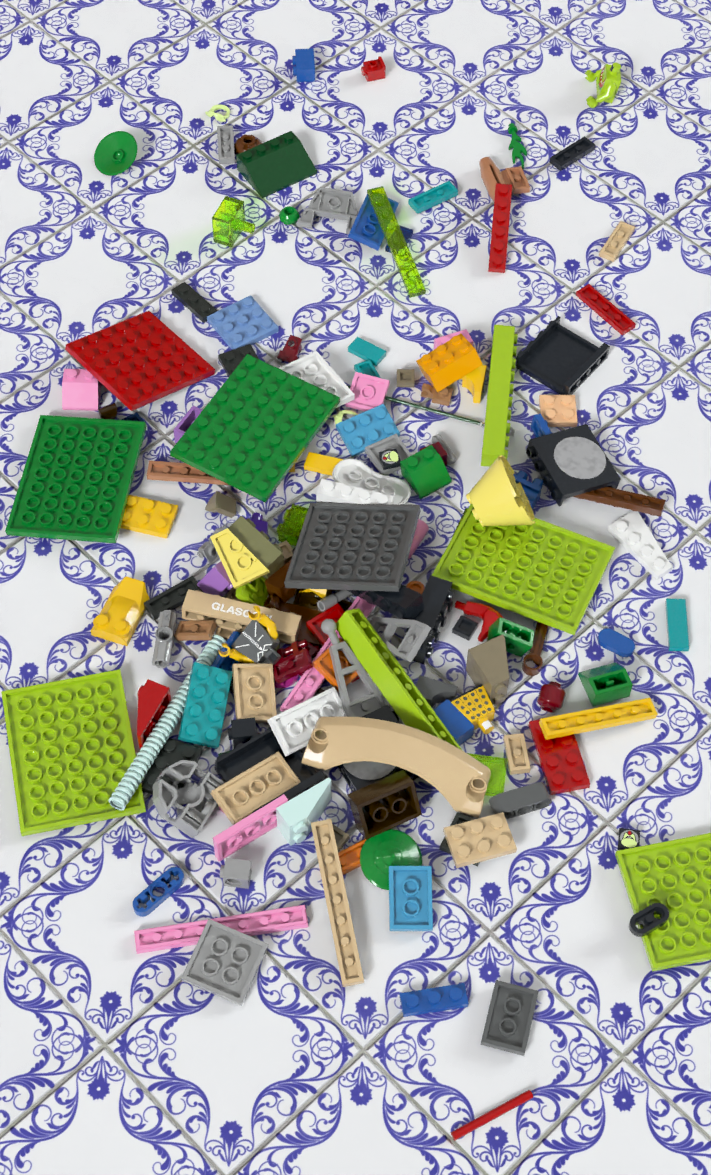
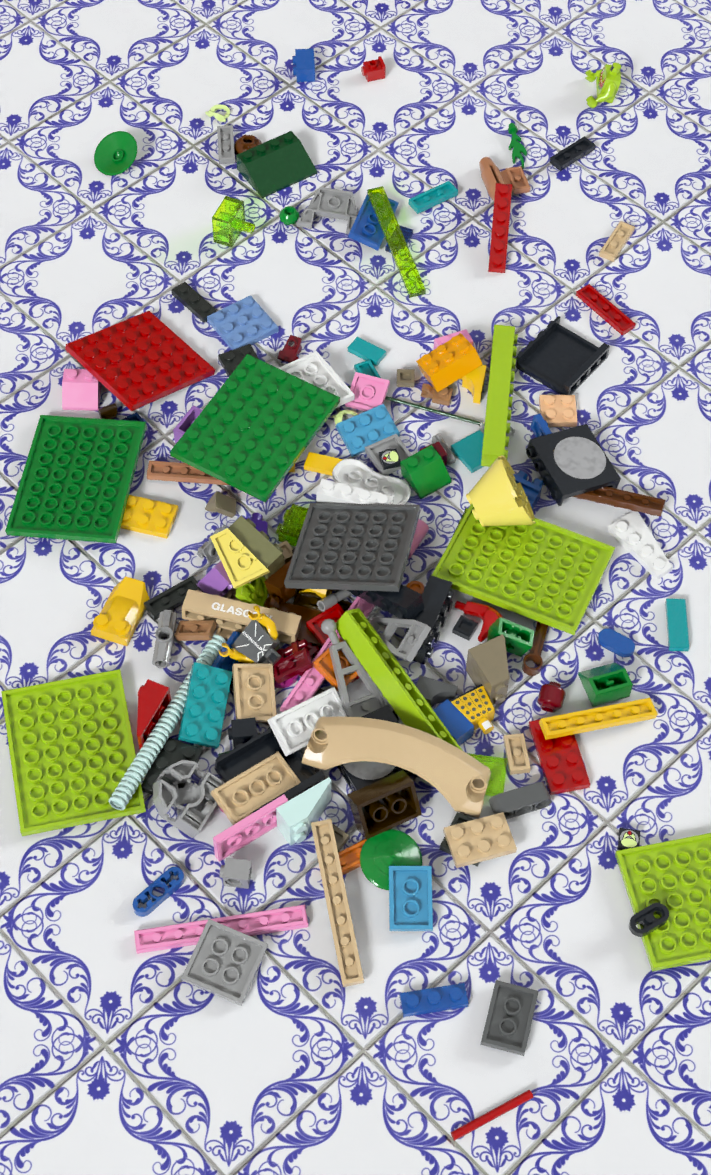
(470, 450): none -> teal tile

